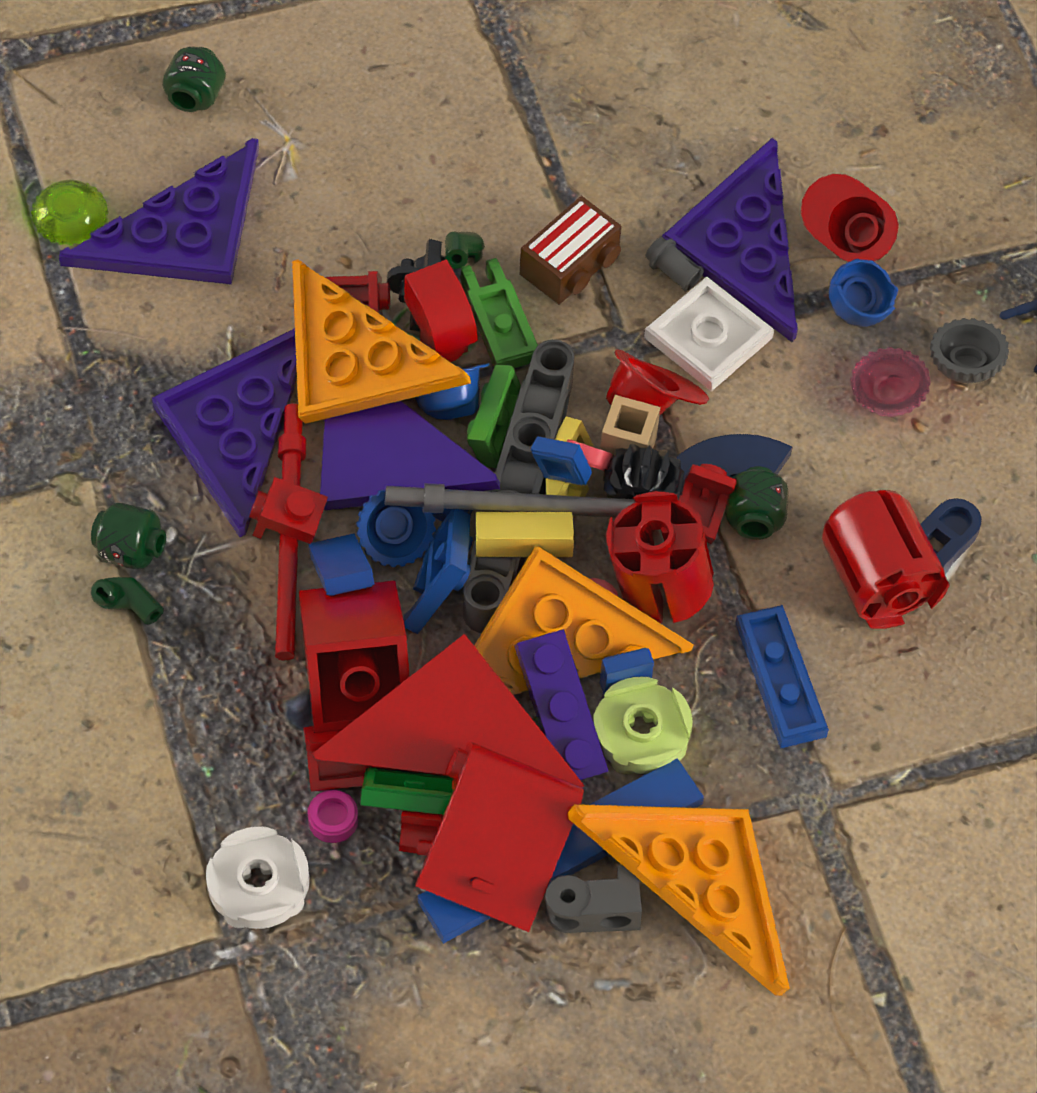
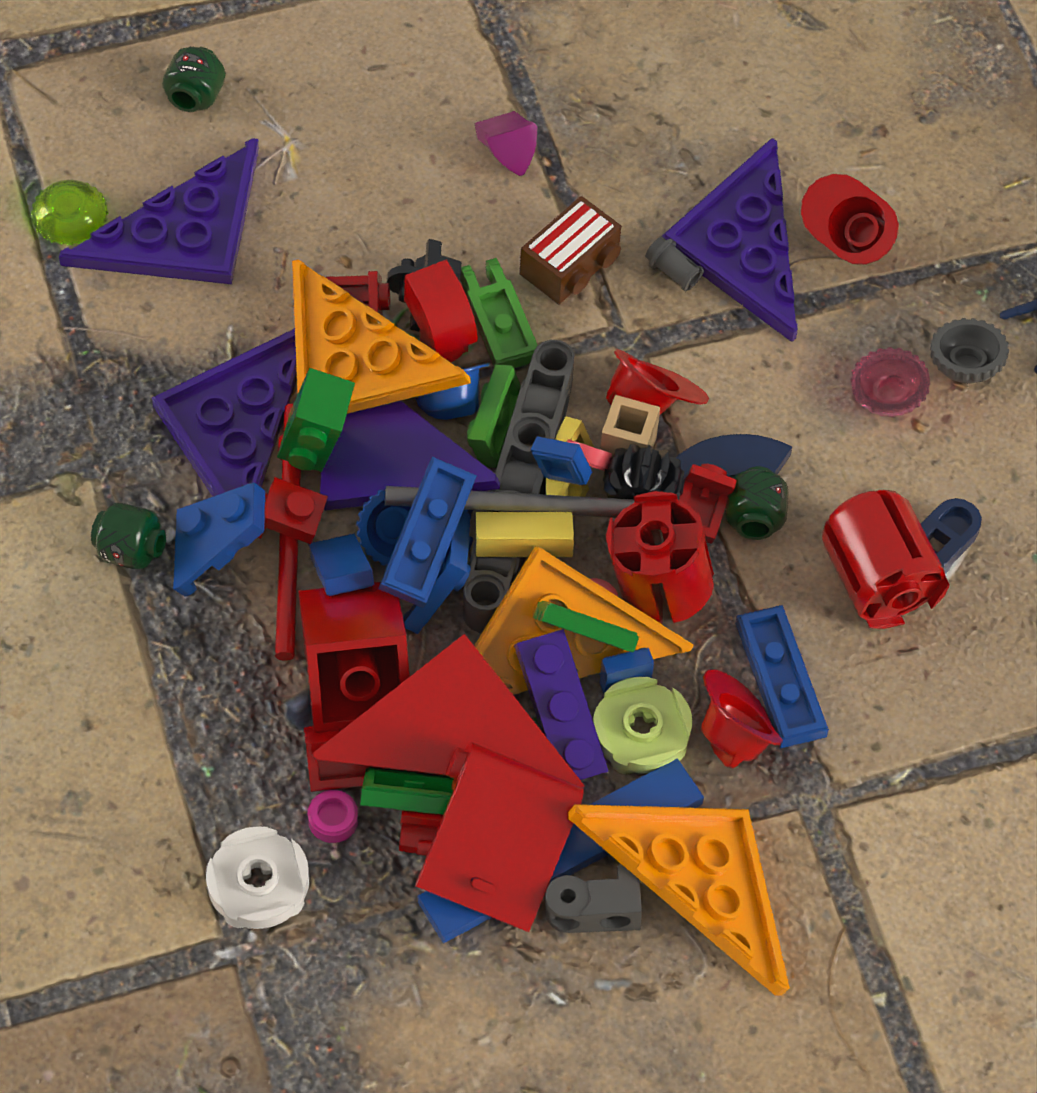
(126, 594): dark green arm -> none
(214, 531): none -> blue wing
(315, 420): none -> green brick
(427, 532): none -> blue tile
(461, 246): dark green arm -> none
(509, 139): none -> magenta tile
(586, 626): none -> green tile
(708, 333): white plate -> none
(735, 720): none -> red piece
(862, 293): blue hair -> none

